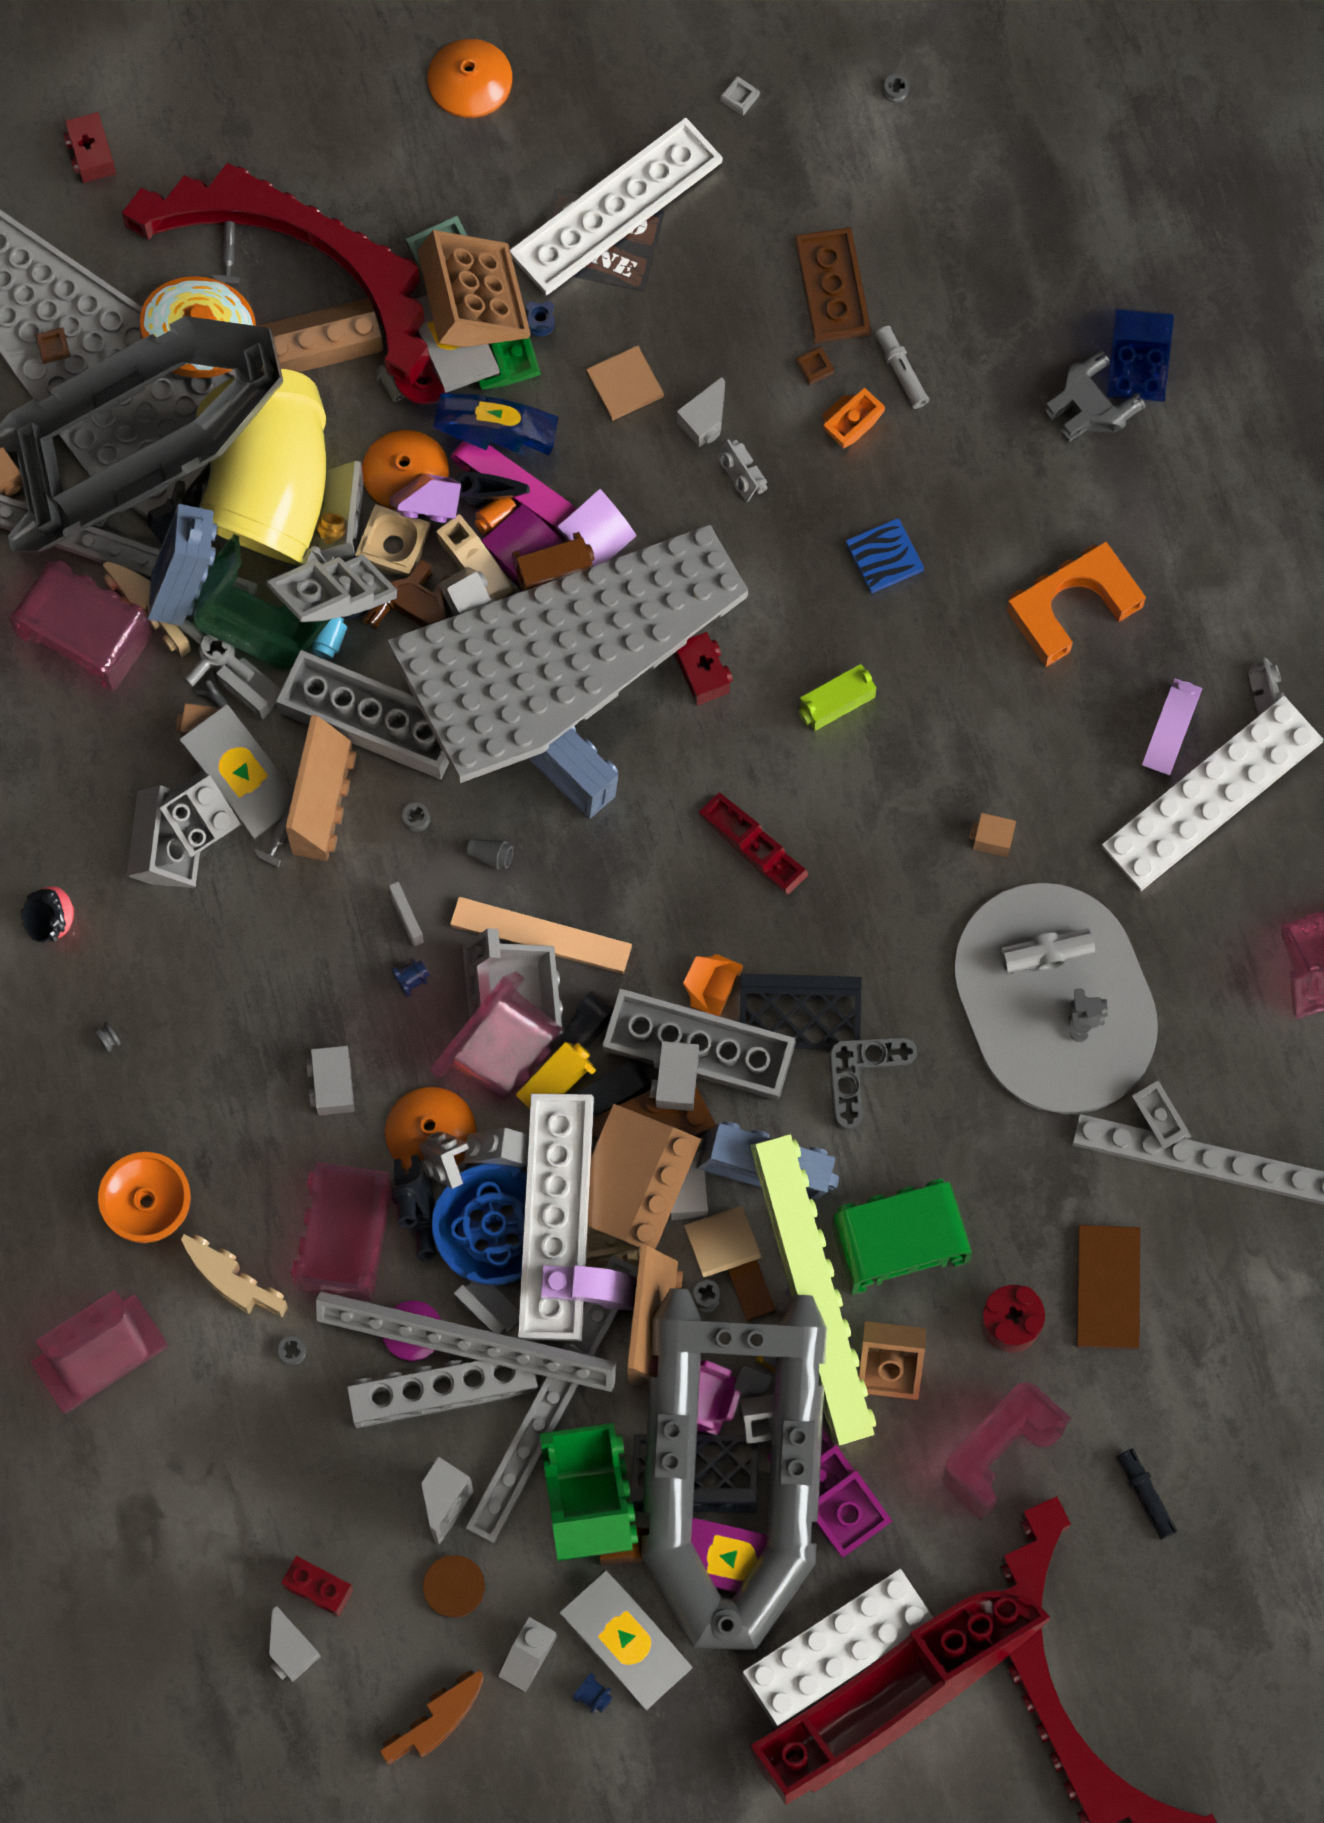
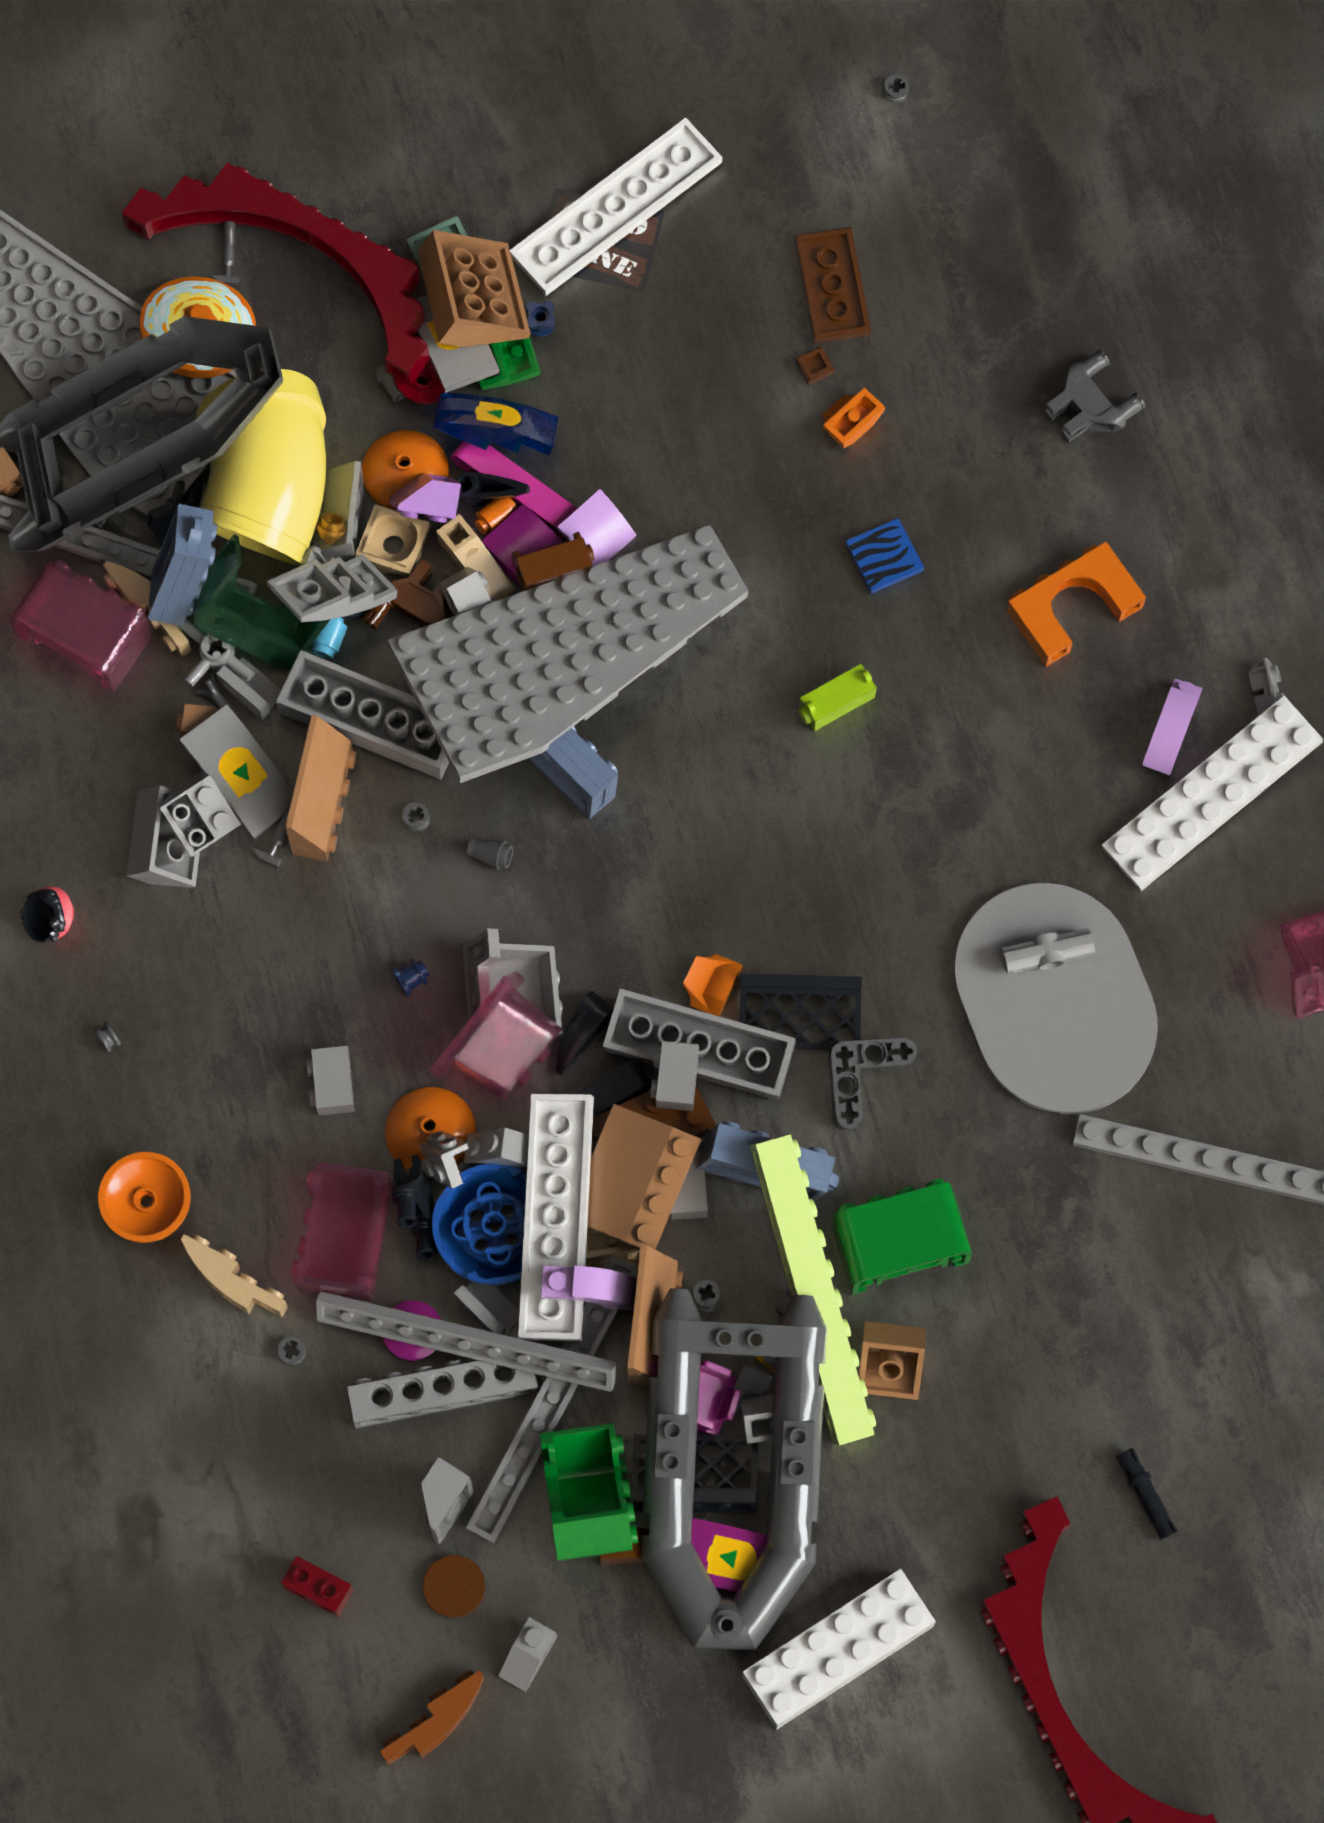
(53, 345): reddish brown tile -> none
(84, 133): dark red brick -> none
(96, 1349): clear pink windscreen -> none
(289, 1648): light grey slope -> none
(327, 336): medium nougat slope -> none
(405, 914): light grey tile -> none
(471, 92): orange dish -> none
(528, 930): light nougat tile -> none
(558, 1073): yellow brick -> none
(593, 1694): dark blue brick -> none
(624, 383): medium nougat tile -> none
(625, 1639): light grey slope -> none
(703, 414): light grey slope -> none
(703, 684): dark red brick -> none
(722, 1241): tan slope -> none
(734, 460): light grey hinge -> none
(739, 95): light grey tile -> none
(751, 1290): dark orange tile -> none
(753, 843): dark red slope -> none
(847, 1506): magenta slope -> none
(896, 357): light grey pin -> none
(896, 1692): dark red slope -> none
(993, 834): medium nougat brick -> none
(1021, 1411): clear pink windscreen -> none
(1023, 1304): dark red brick -> none
(1085, 1014): dark grey piece -> none
(1108, 1287): reddish brown tile -> none
(1140, 353): clear blue slope -> none
(1161, 1114): light grey panel -> none

